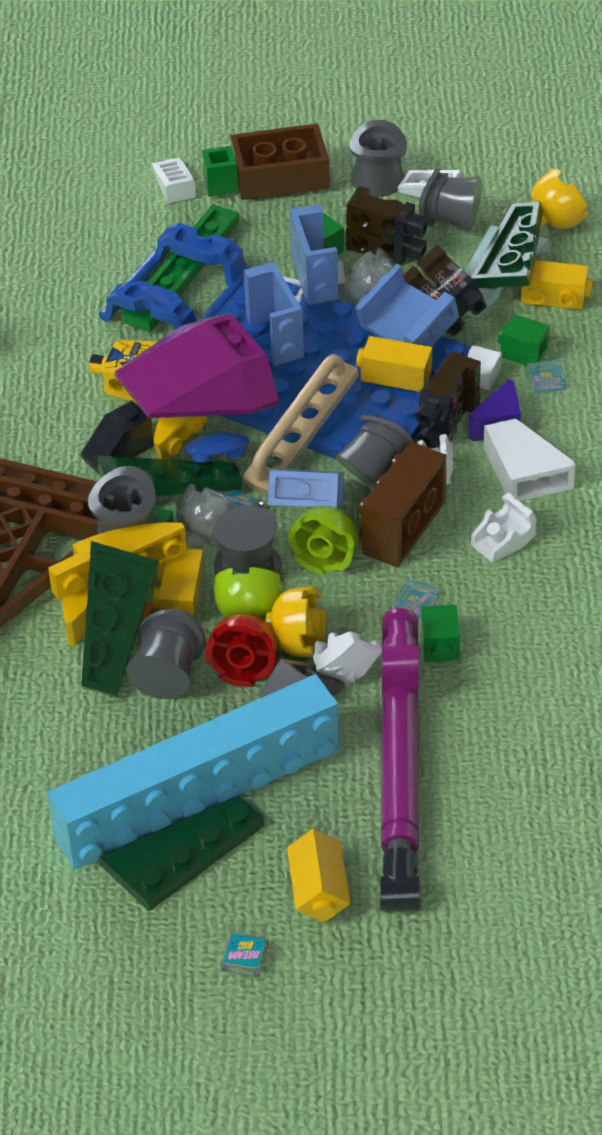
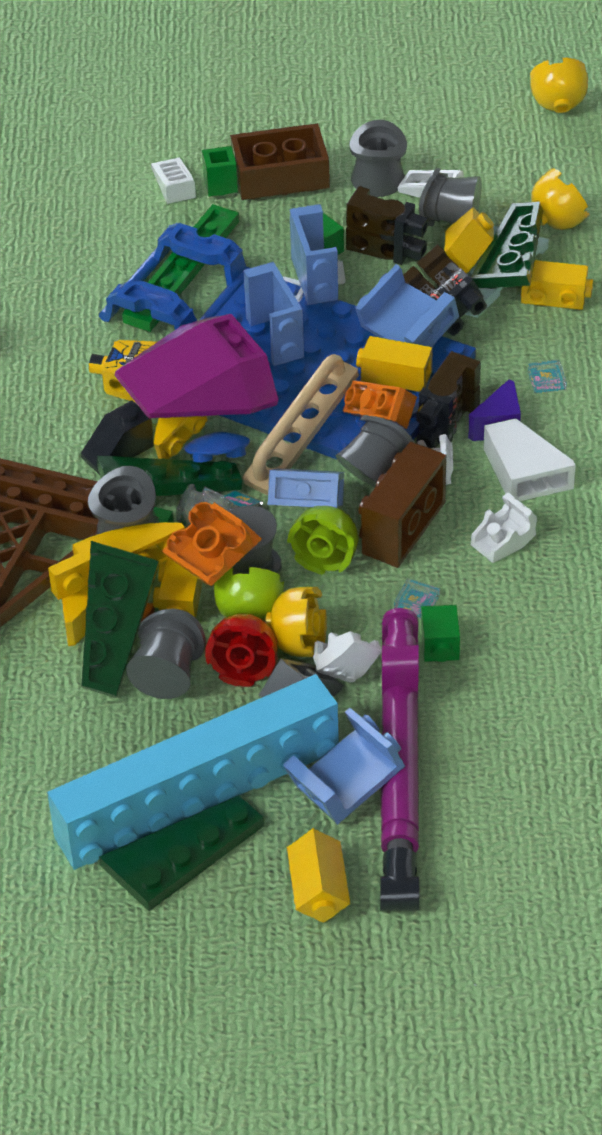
(210, 542): none -> orange slope
(244, 954): tile -> none
(349, 770): none -> medium blue panel
(365, 275): clear cylinder -> none
(380, 401): none -> orange slope
(469, 239): none -> yellow slope
(490, 365): white slope -> none
(524, 340): green brick -> none
(559, 84): none -> yellow cylinder

